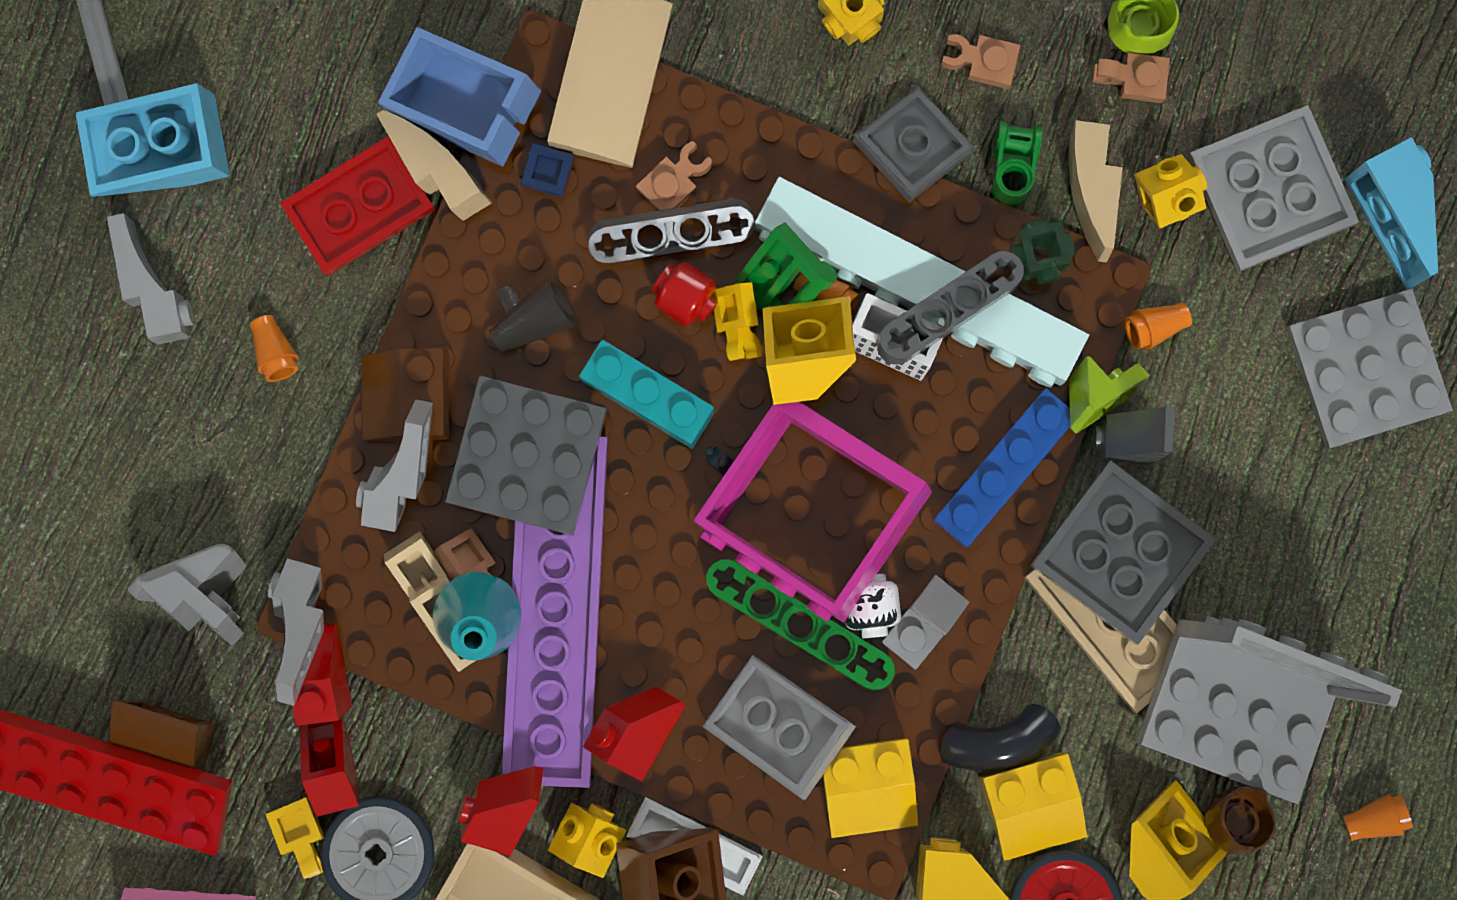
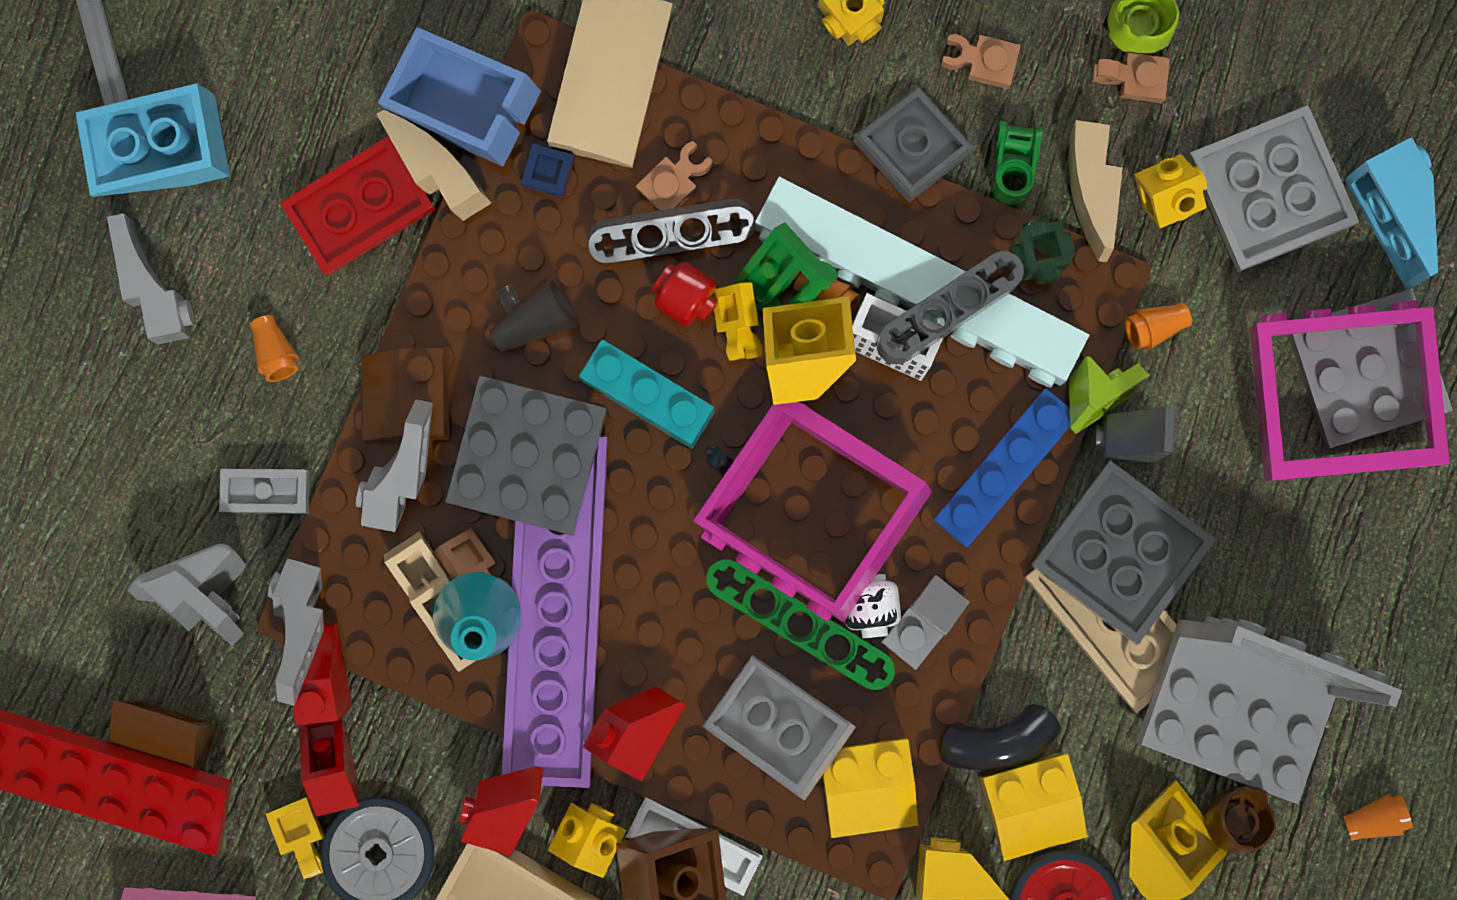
(264, 491): none -> light grey plate
(1359, 317): none -> dark pink window

